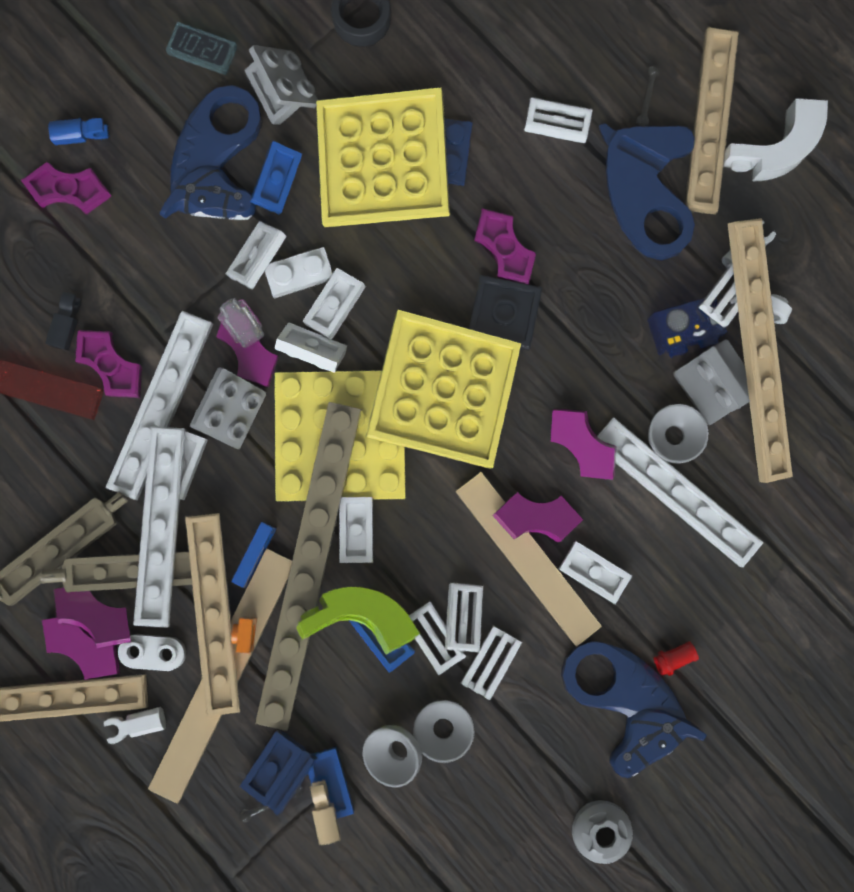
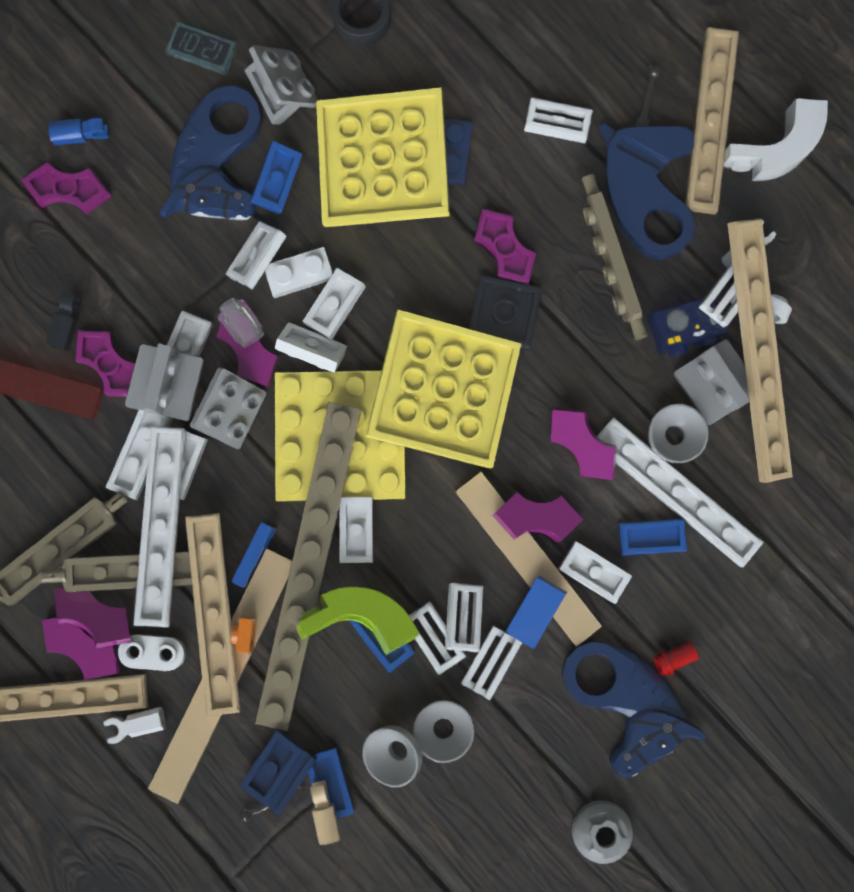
(164, 382): none -> light grey bracket
(536, 612): none -> blue tile
(615, 268): none -> dark tan plate
(652, 537): none -> blue tile

